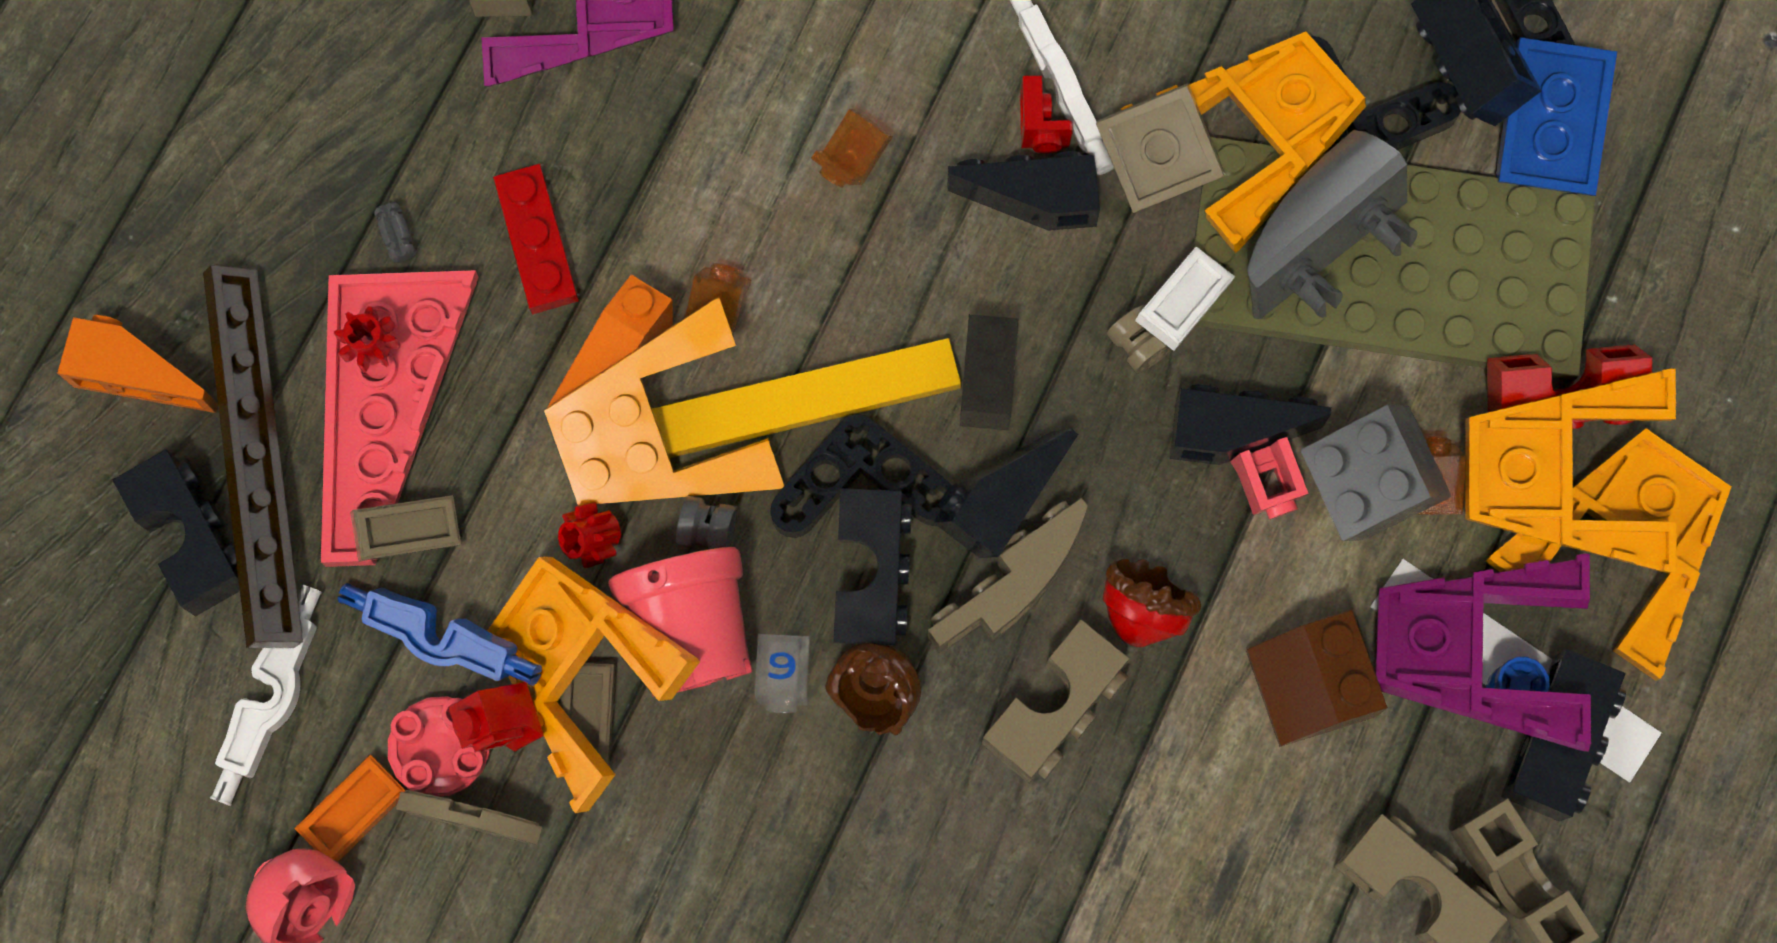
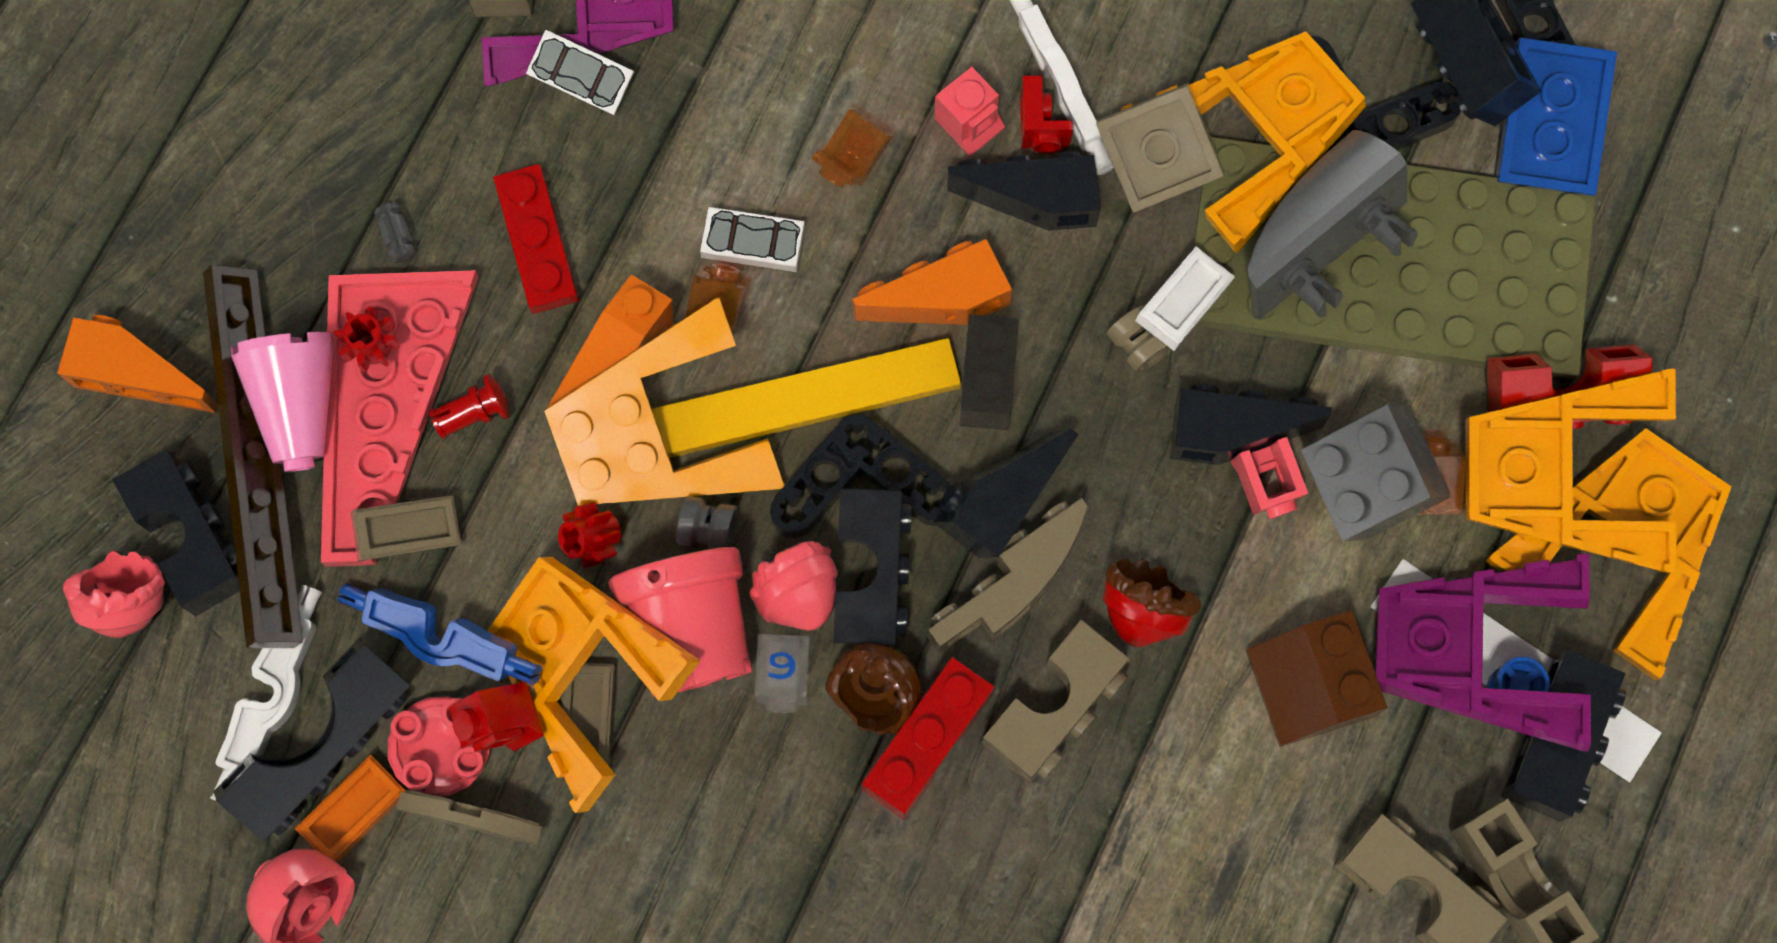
(116, 594): none -> coral hair
(268, 790): none -> black arch
(288, 393): none -> bright pink cone
(471, 408): none -> red pin
(580, 72): none -> tile
(752, 239): none -> tile
(796, 587): none -> coral hair
(927, 738): none -> red arch
(939, 292): none -> orange slope
(969, 111): none -> coral window

